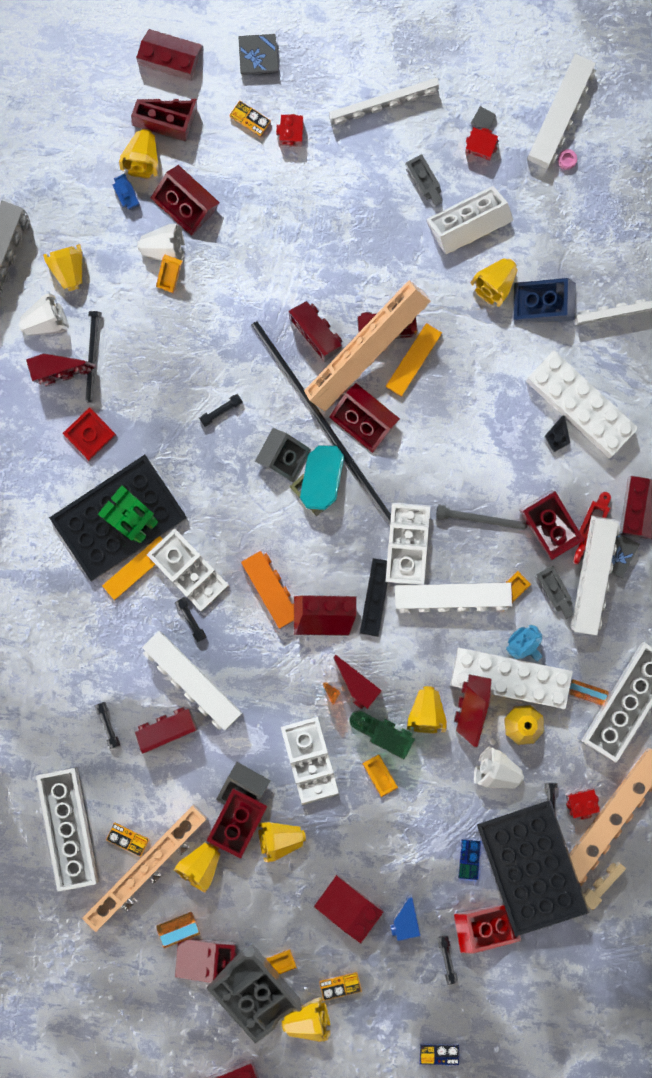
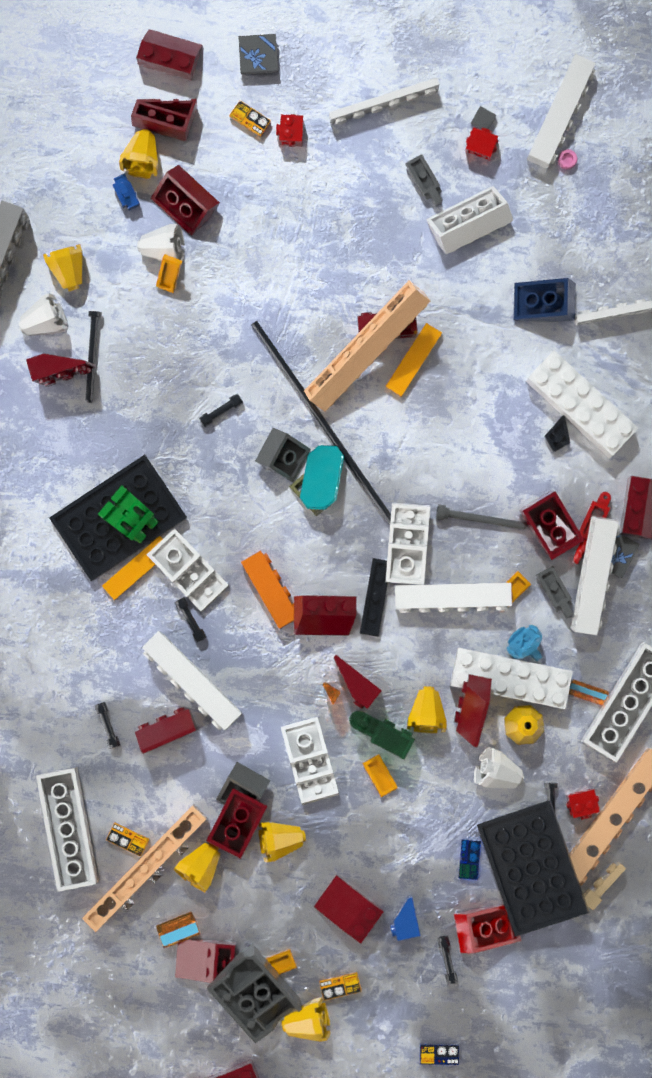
(89, 434): red tile -> none
(315, 330): dark red slope -> none
(364, 417): dark red slope -> none
(495, 281): yellow cone -> none

